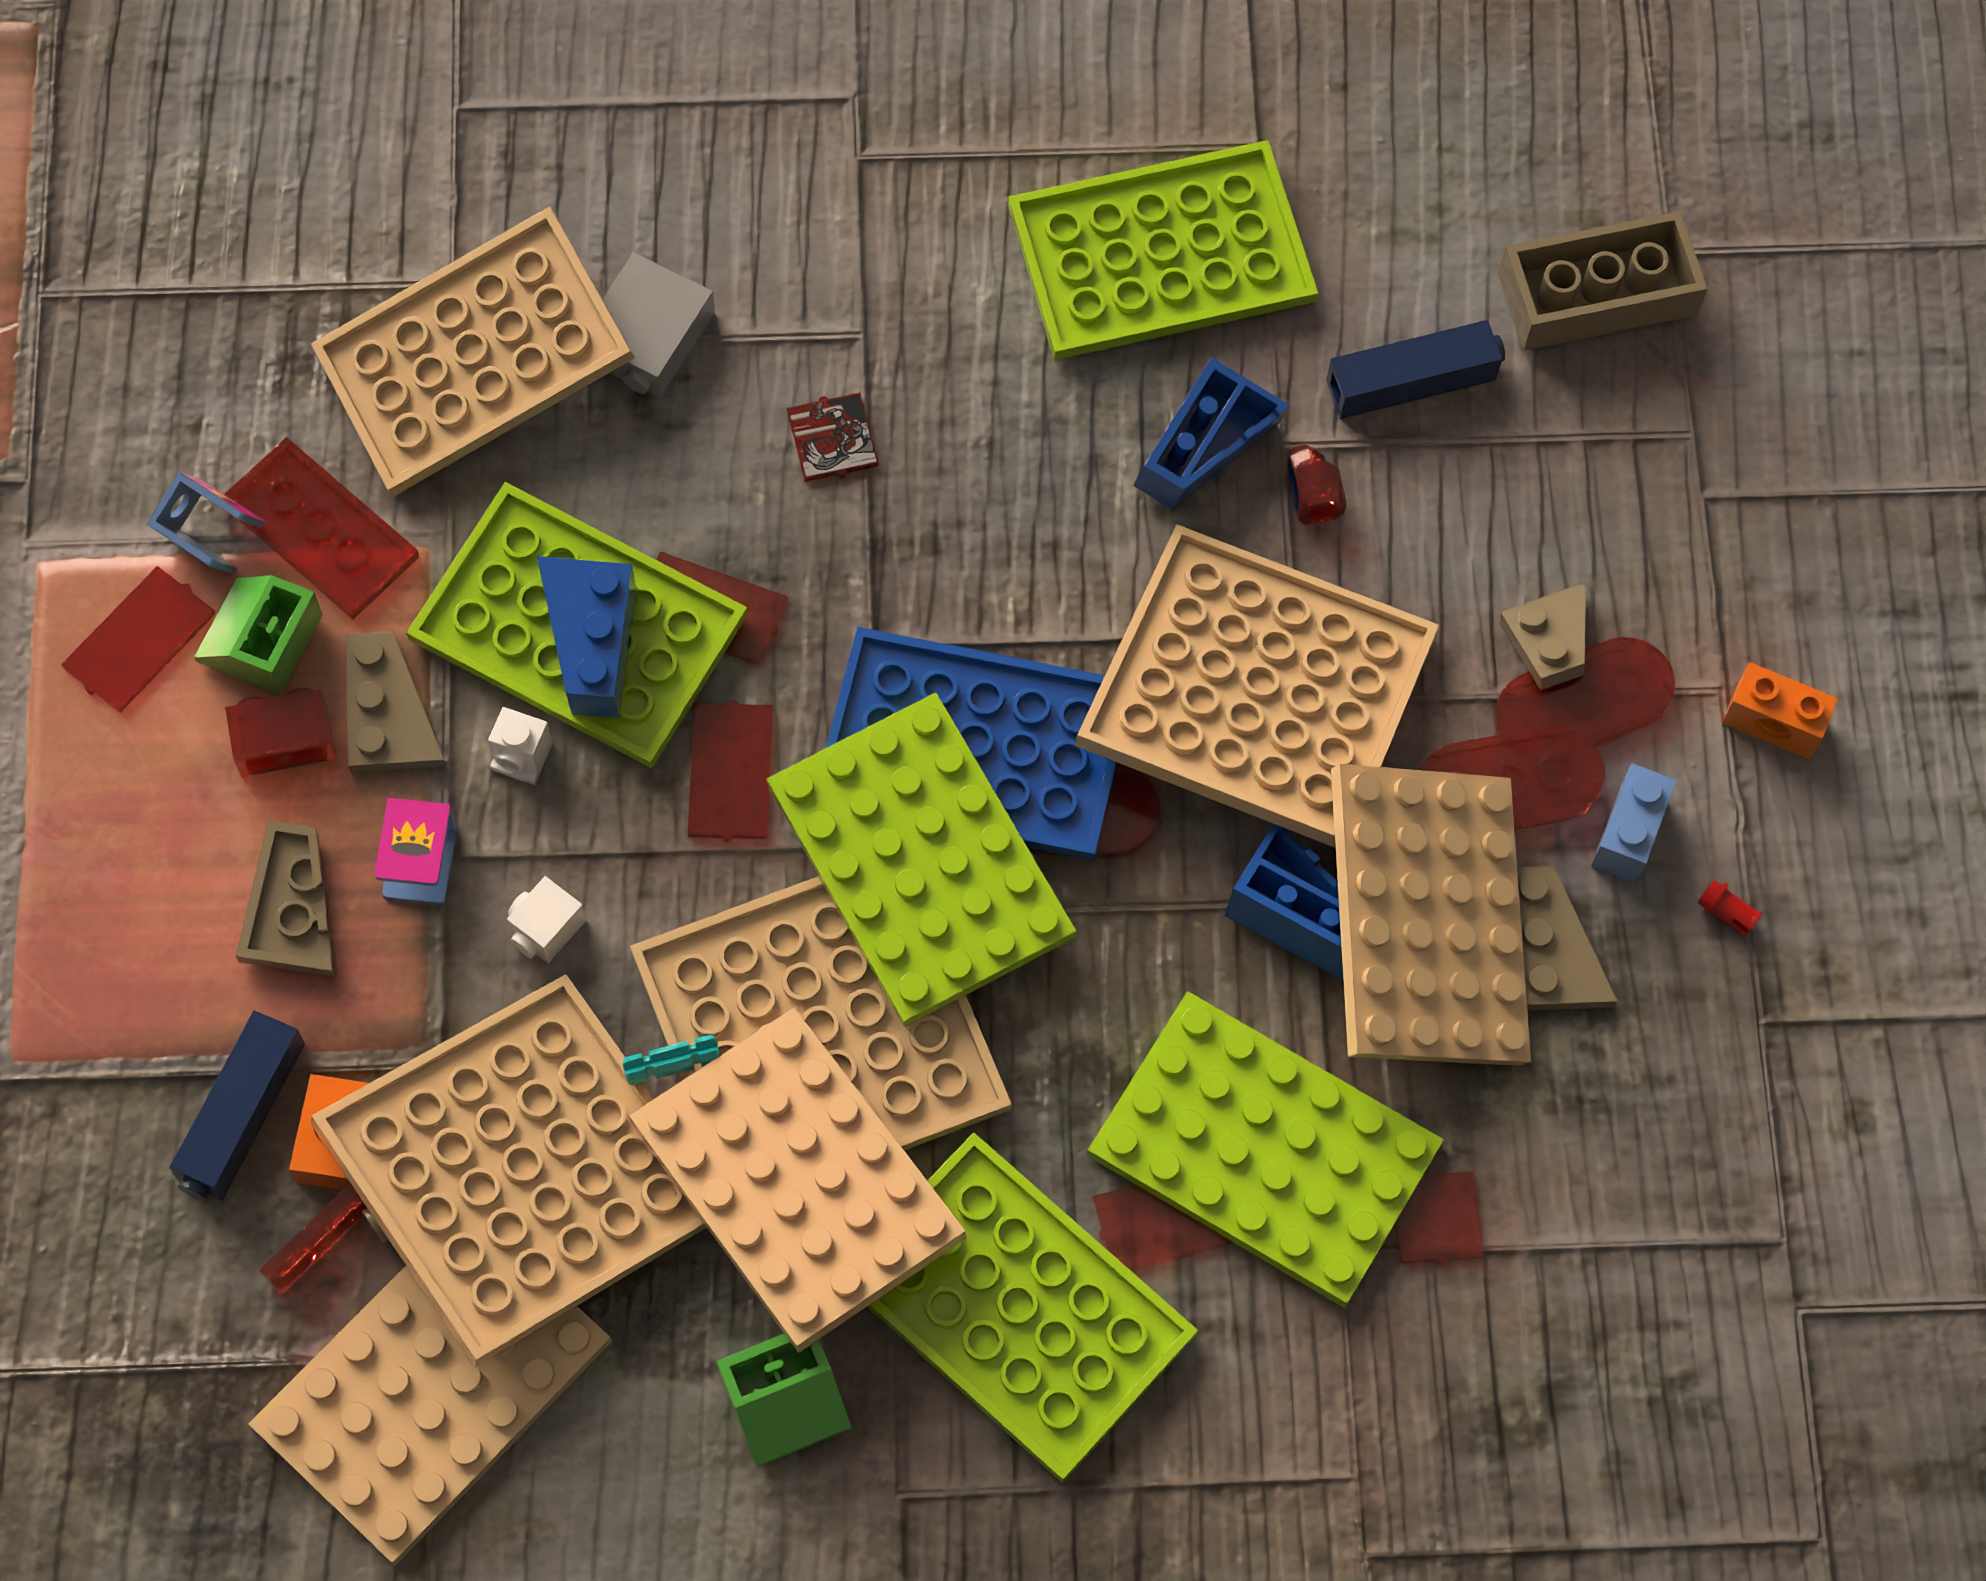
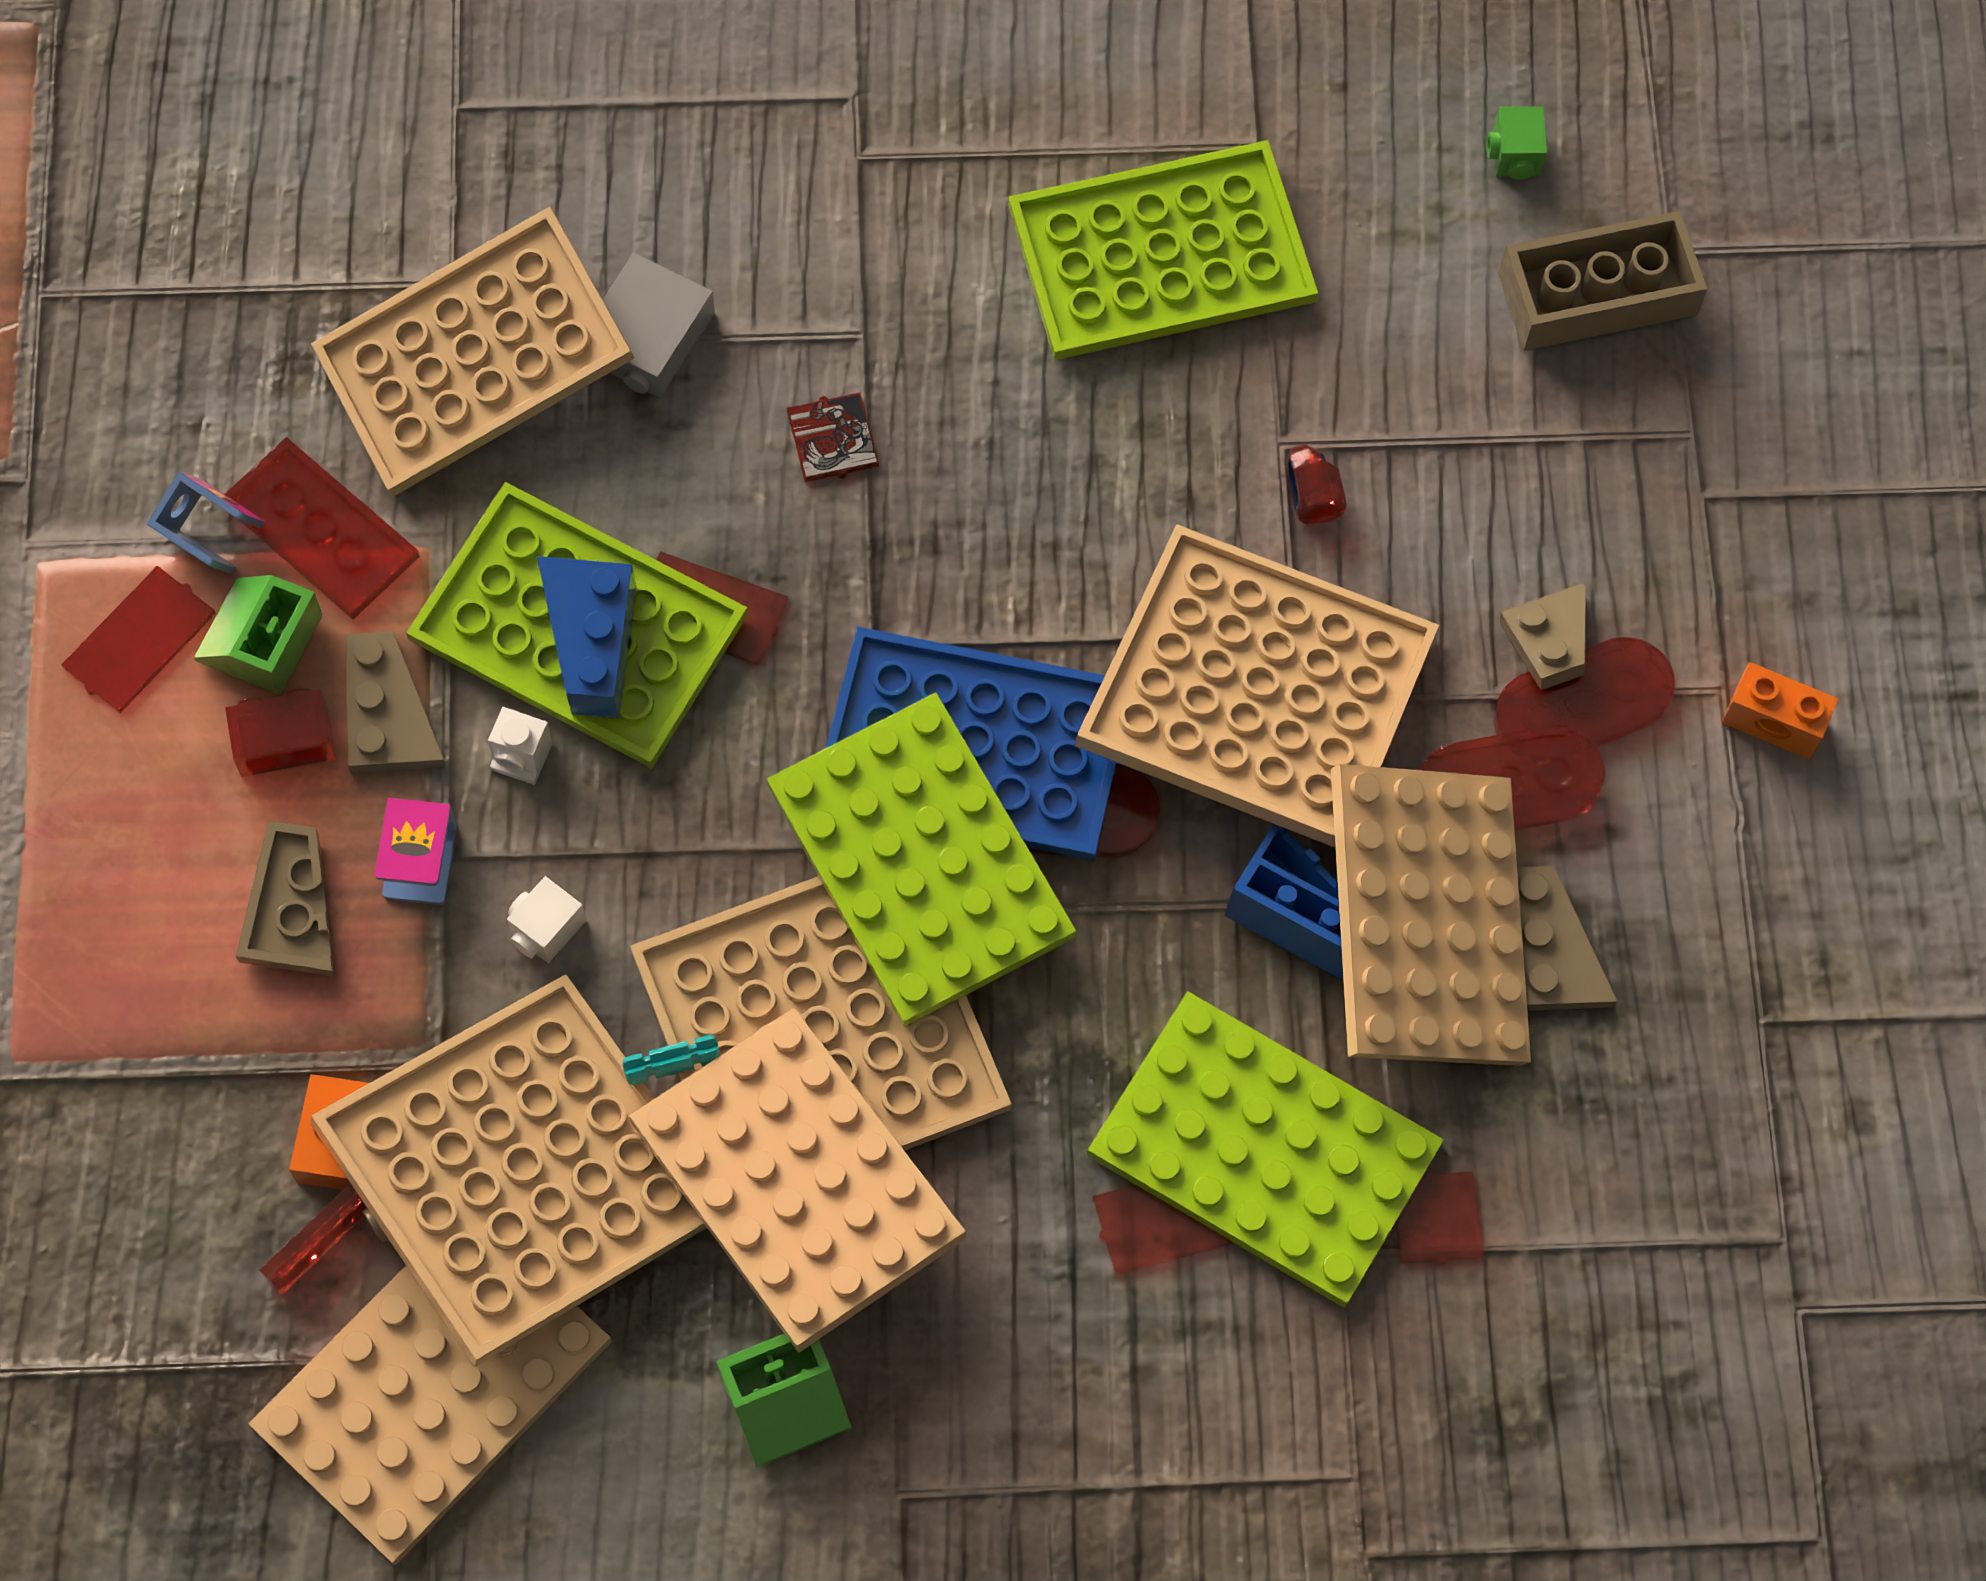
(236, 1107): dark blue brick -> none
(730, 771): clear red piece -> none
(1033, 1314): lime plate -> none
(1208, 432): blue wedge -> none
(1415, 369): dark blue brick -> none
(1518, 142): none -> bright green brick
(1633, 823): medium blue brick -> none
(1729, 908): red pin -> none

